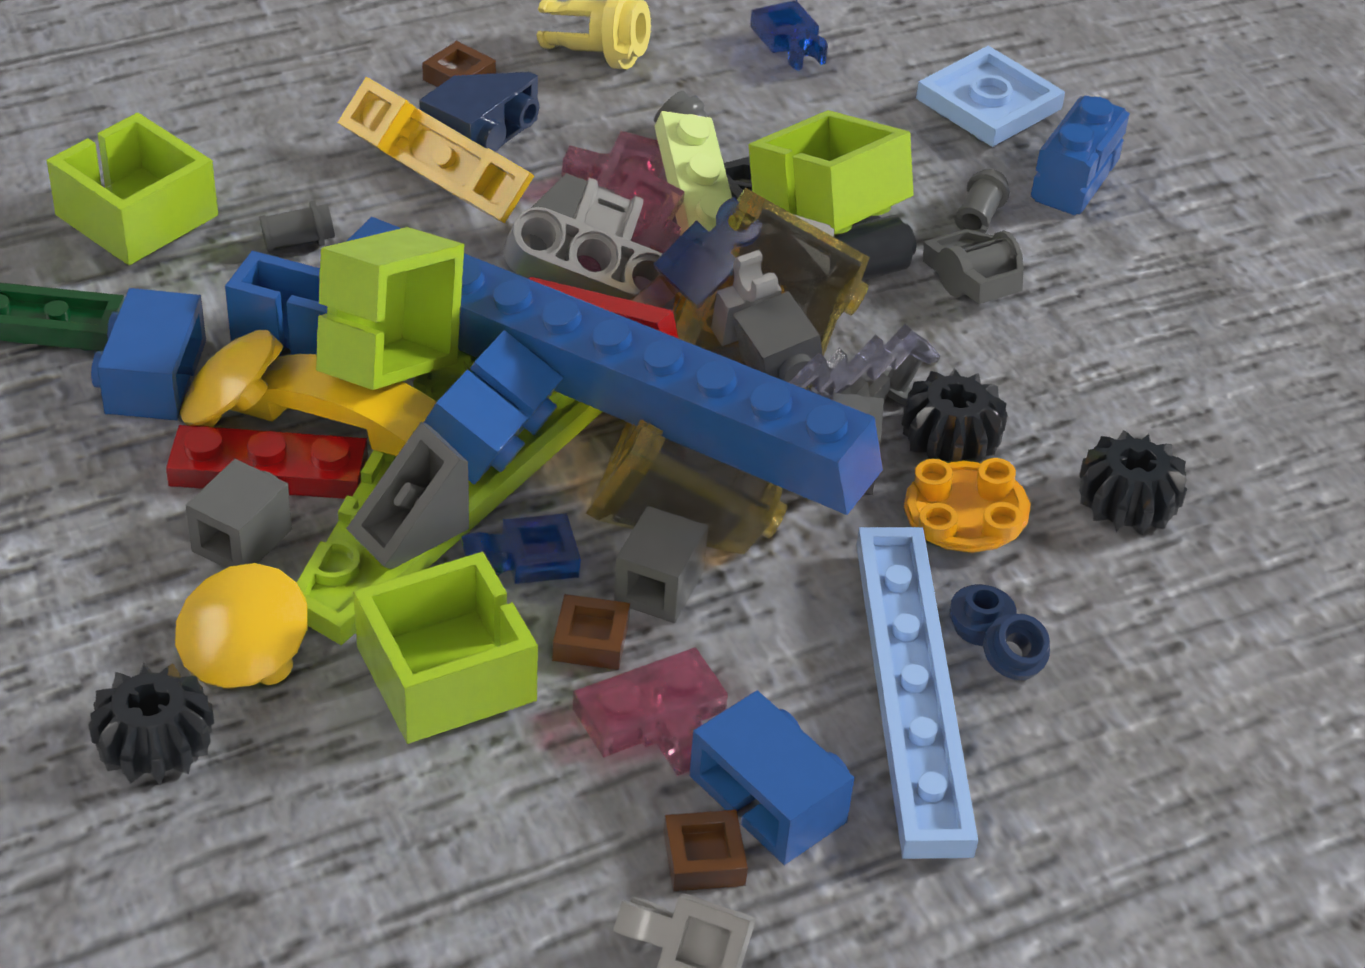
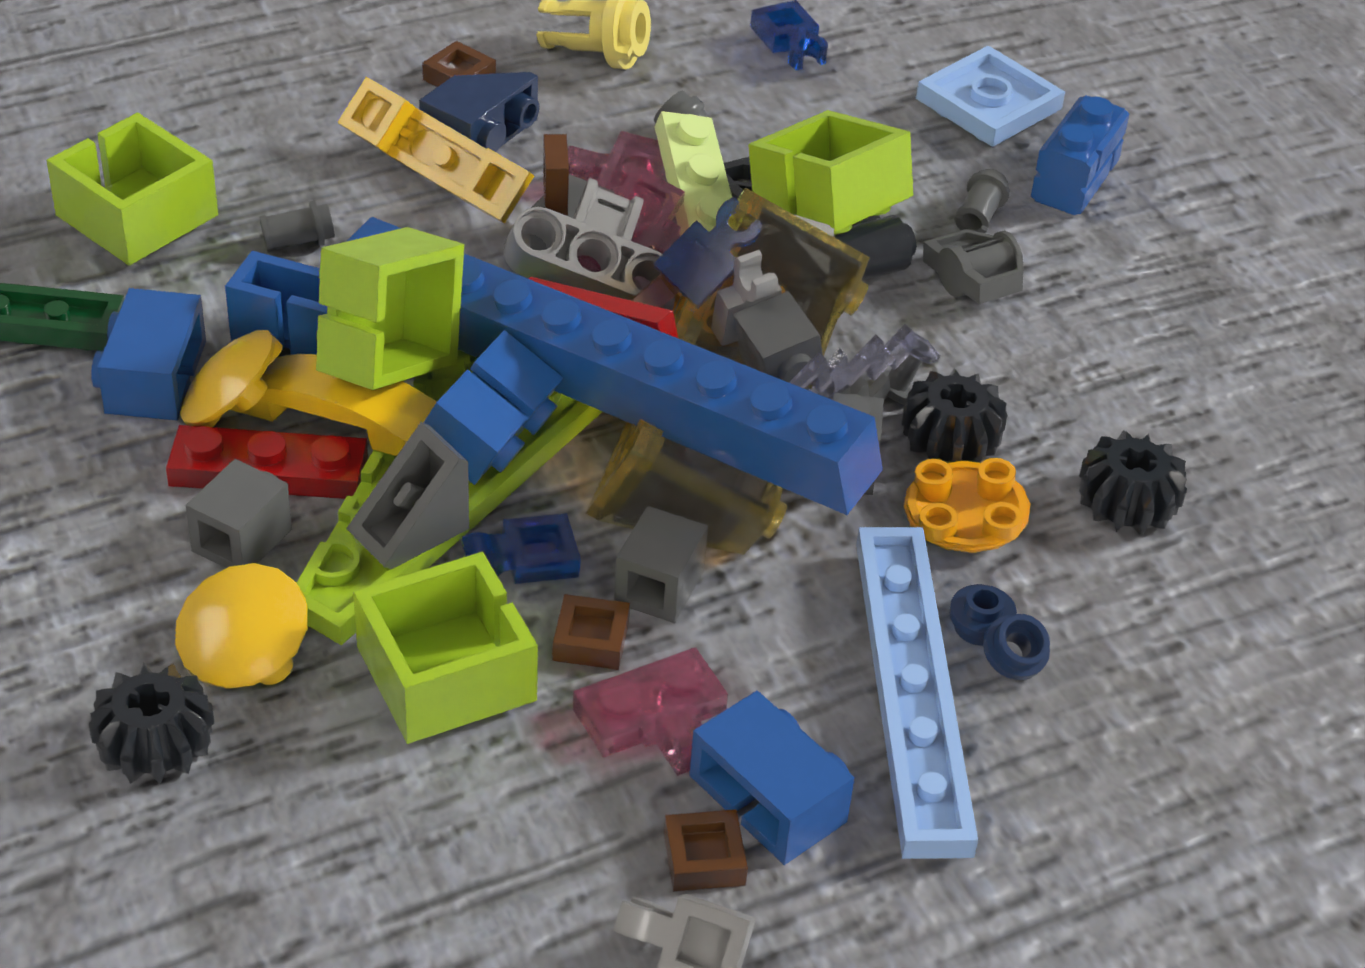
(556, 172): none -> reddish brown tile

